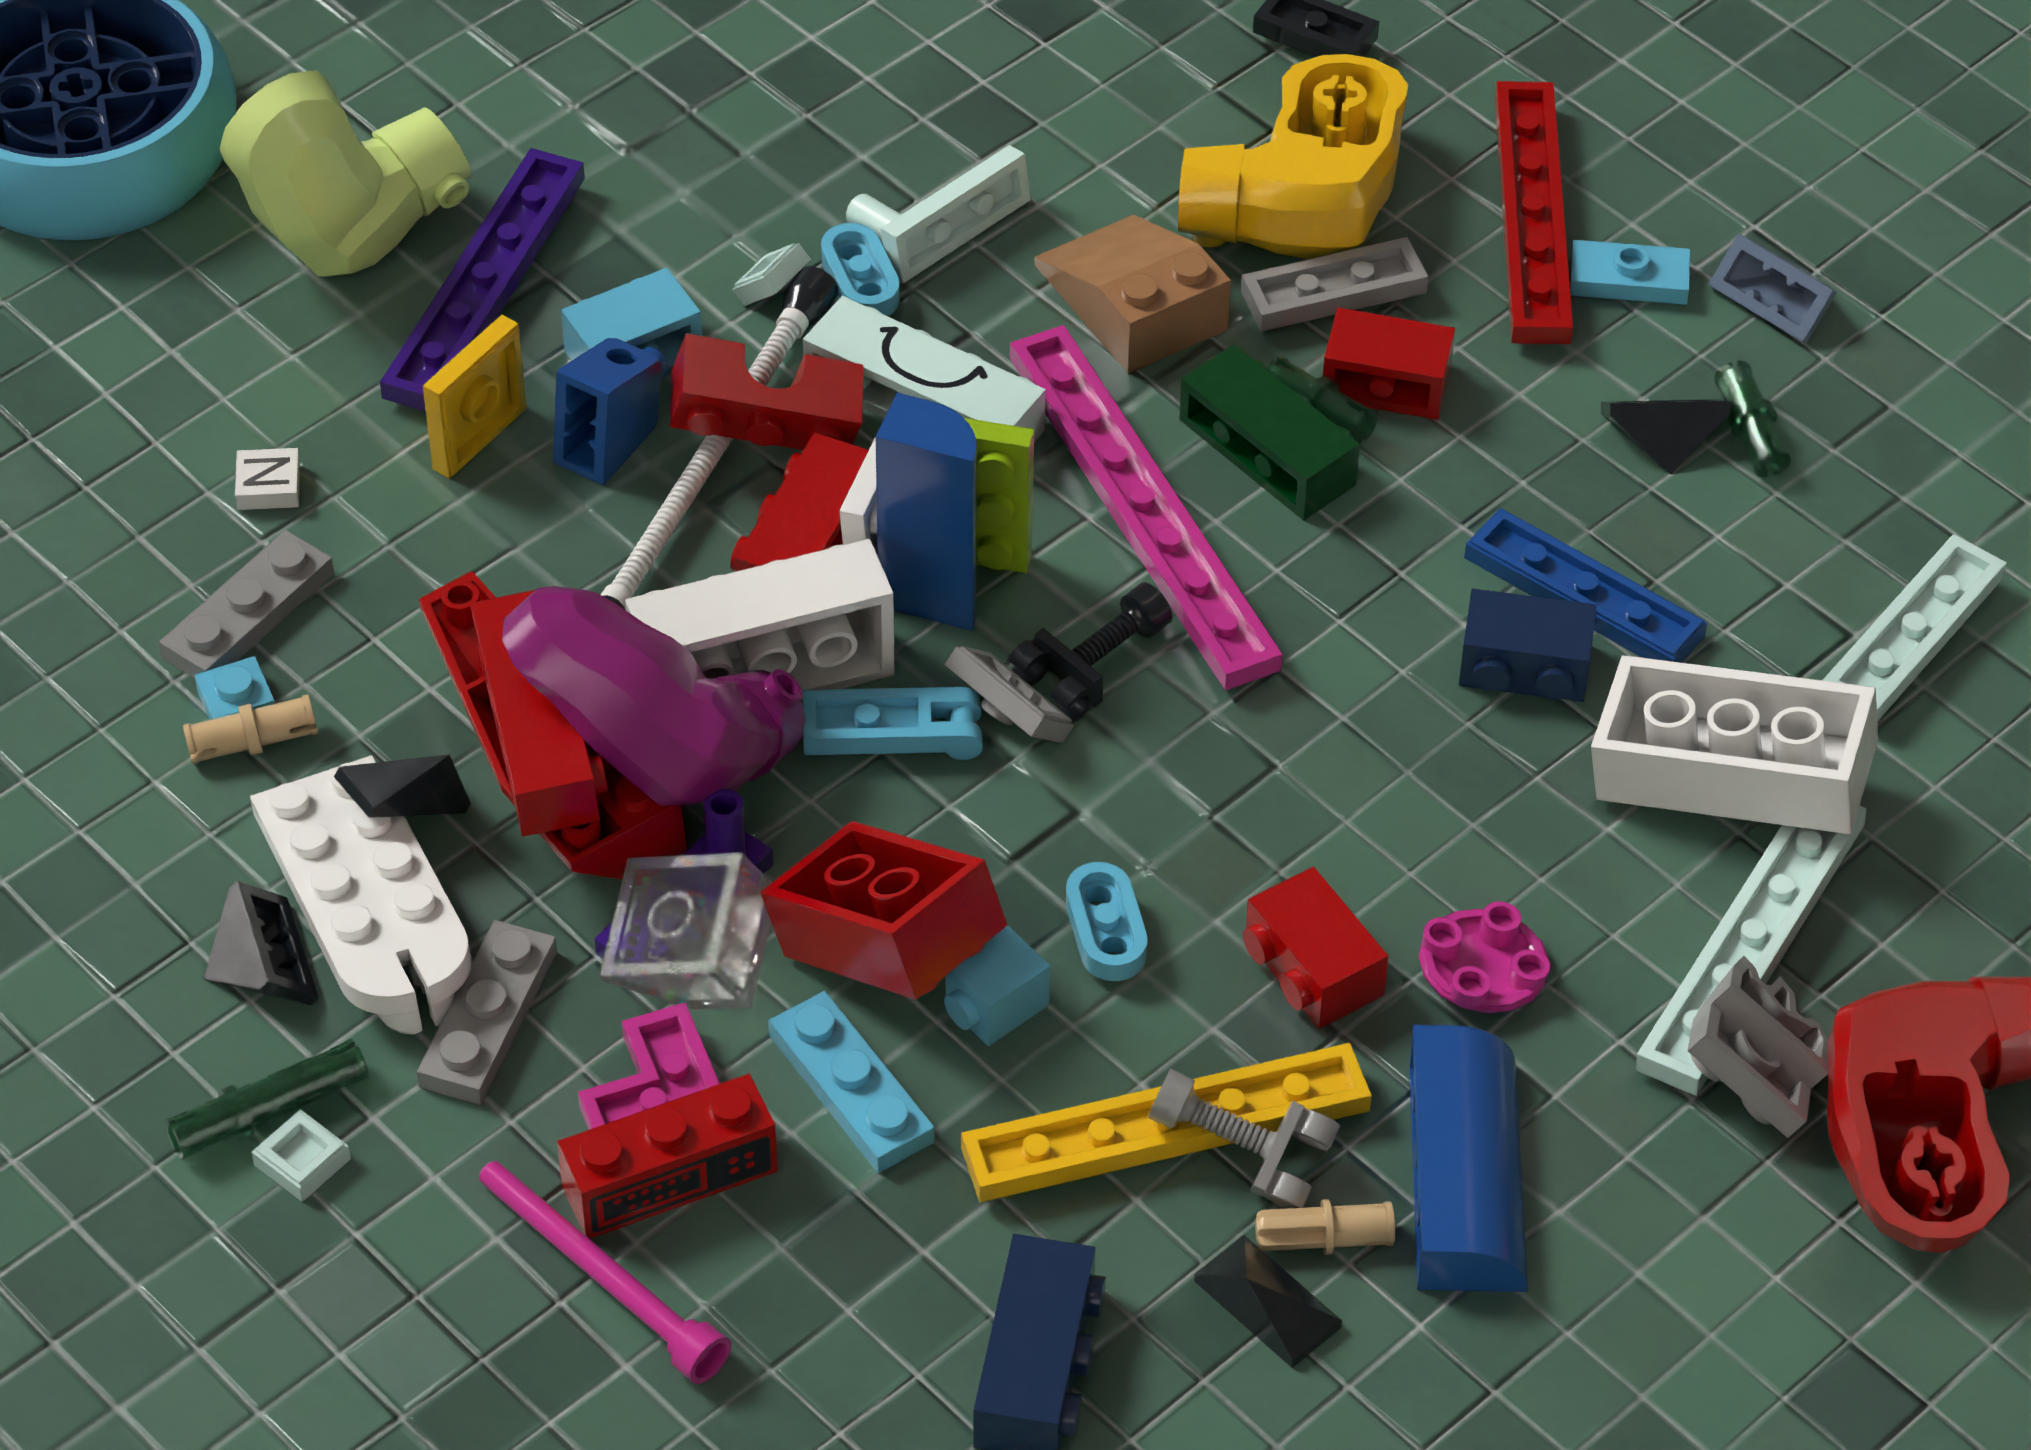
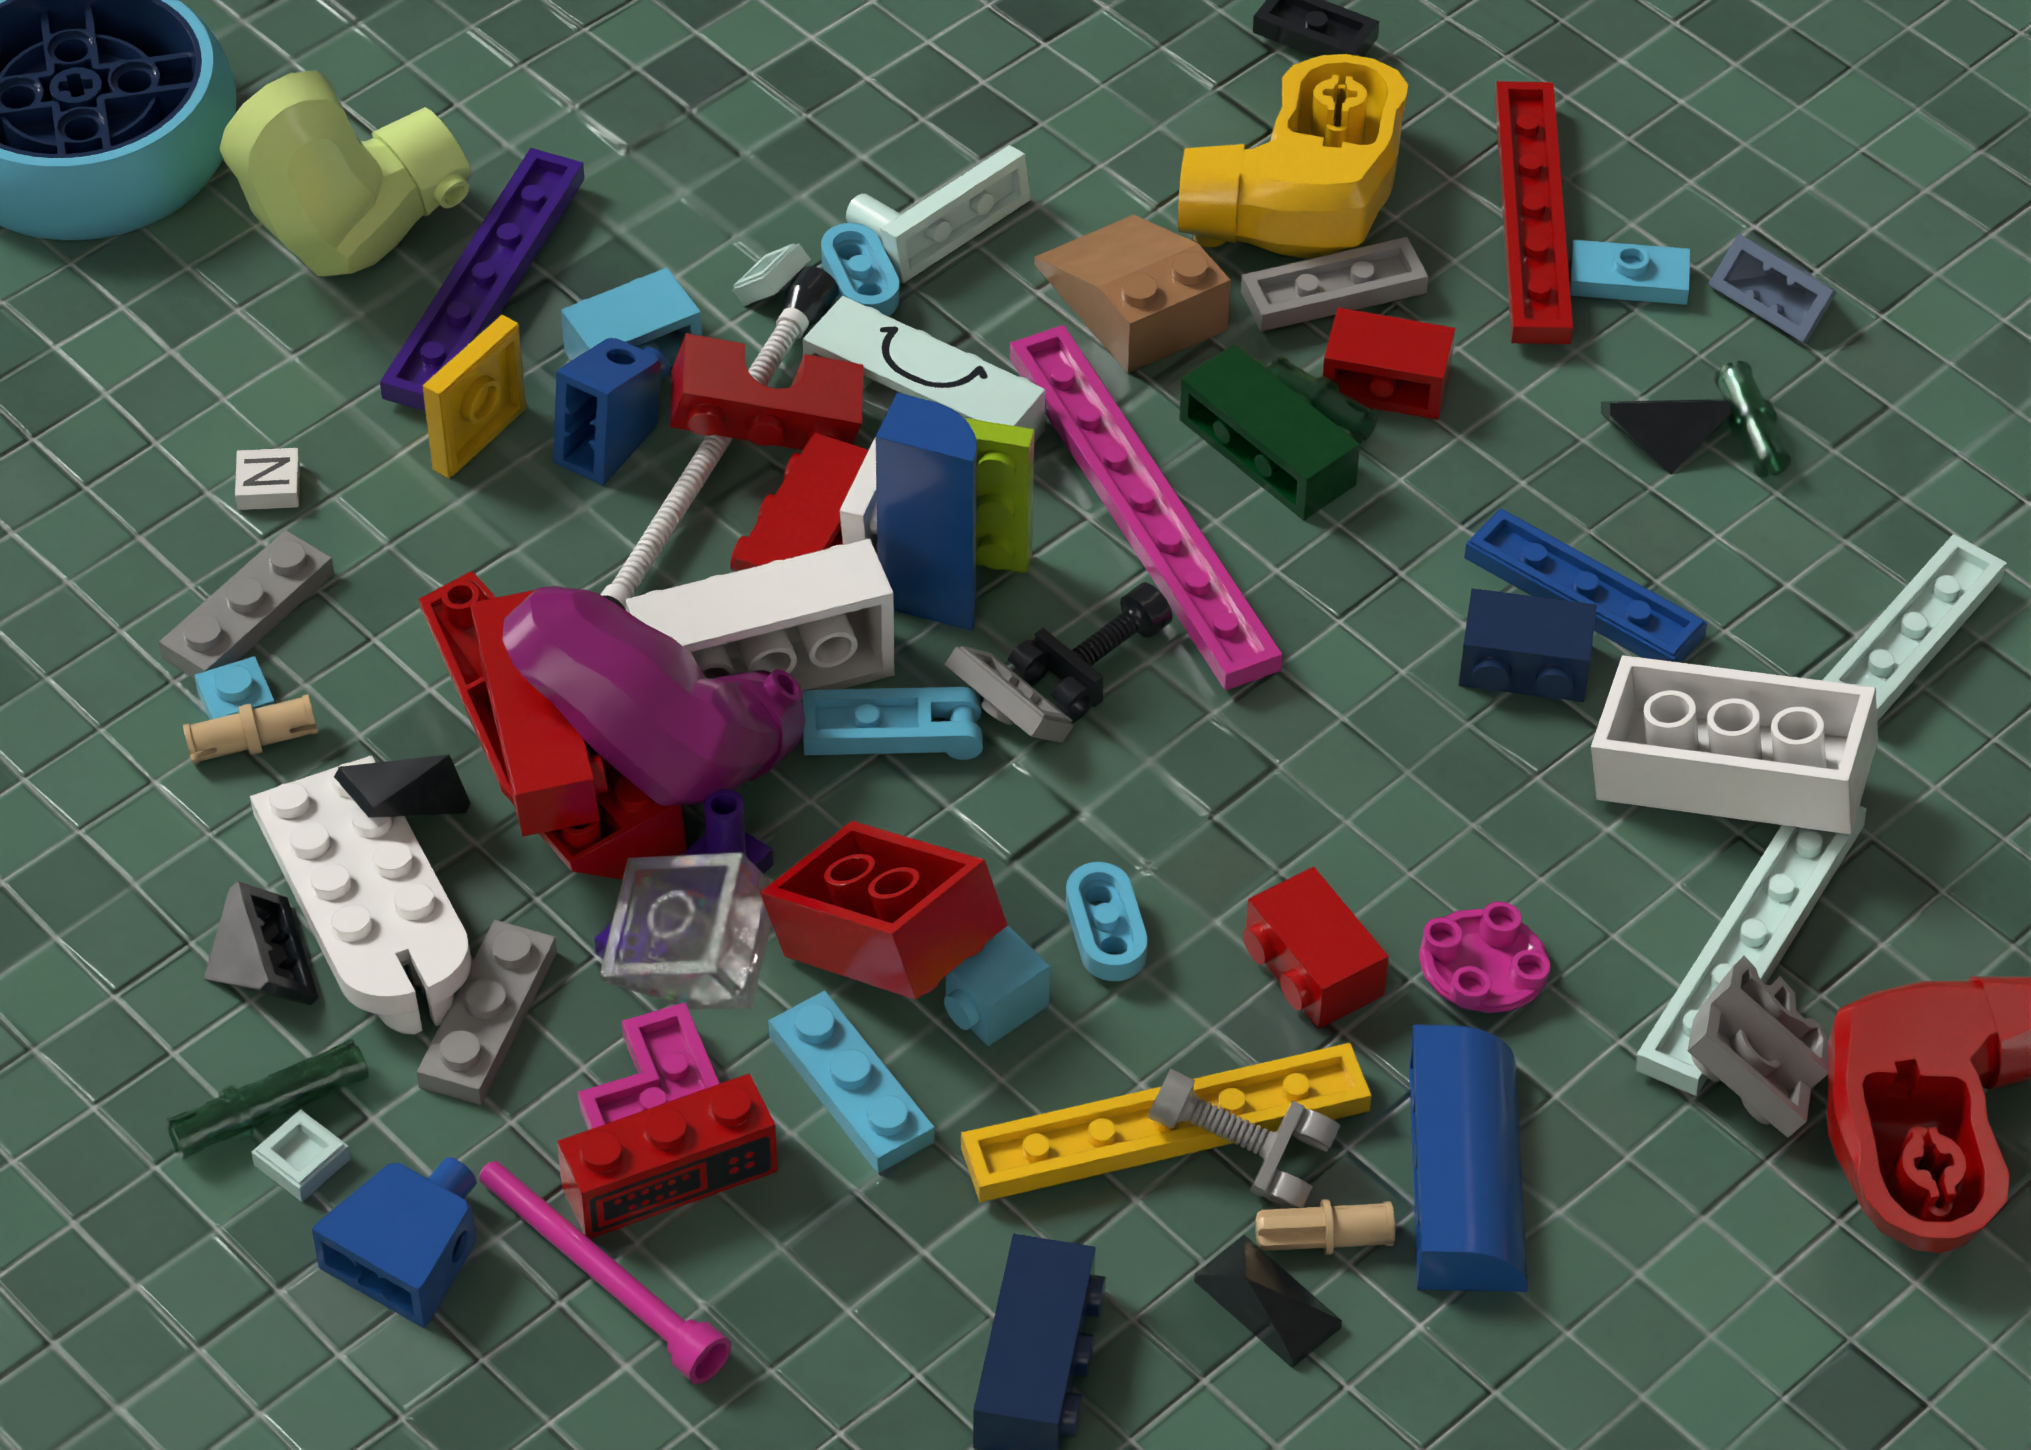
(401, 1237): none -> blue torso

